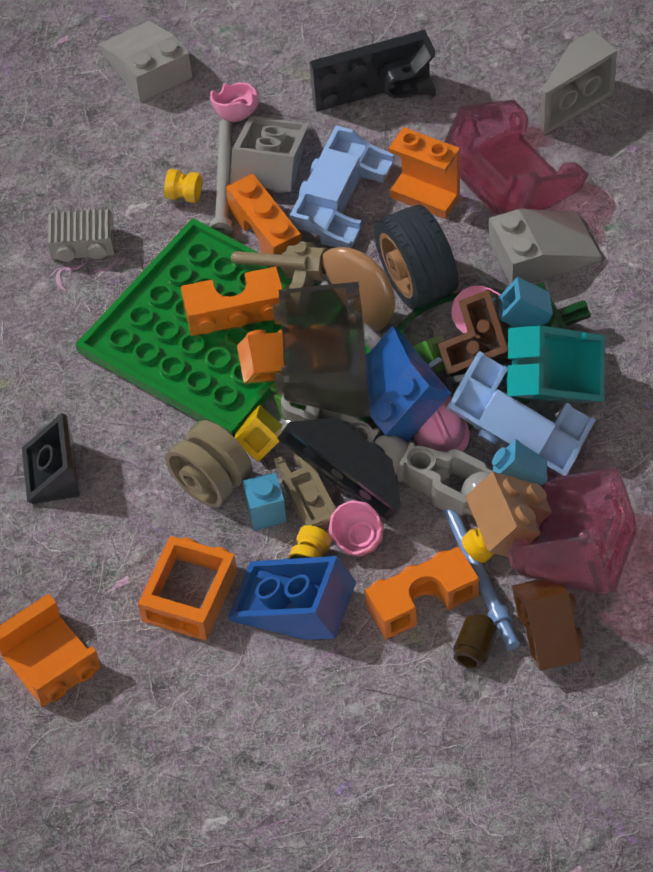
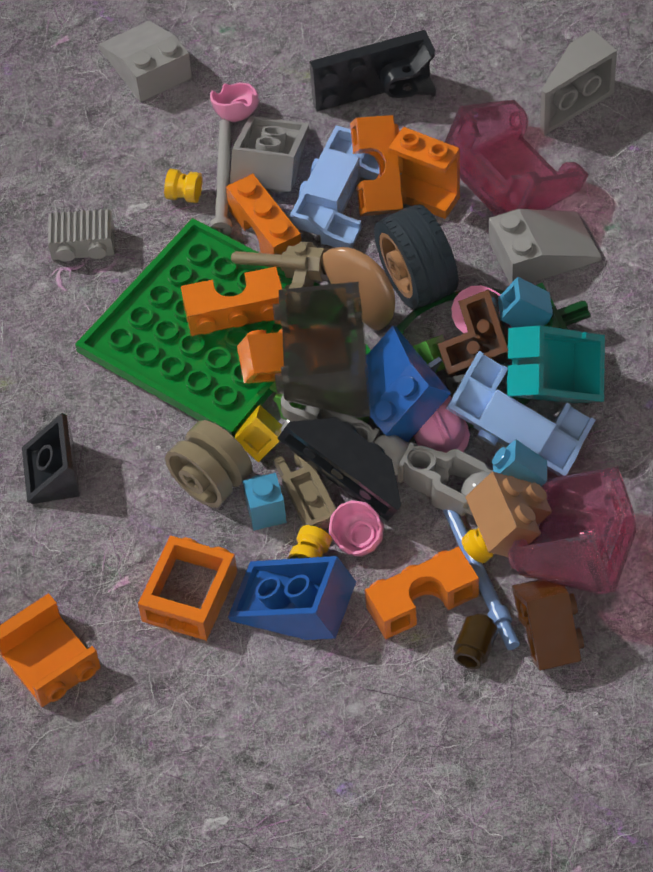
(385, 193): none -> orange arch

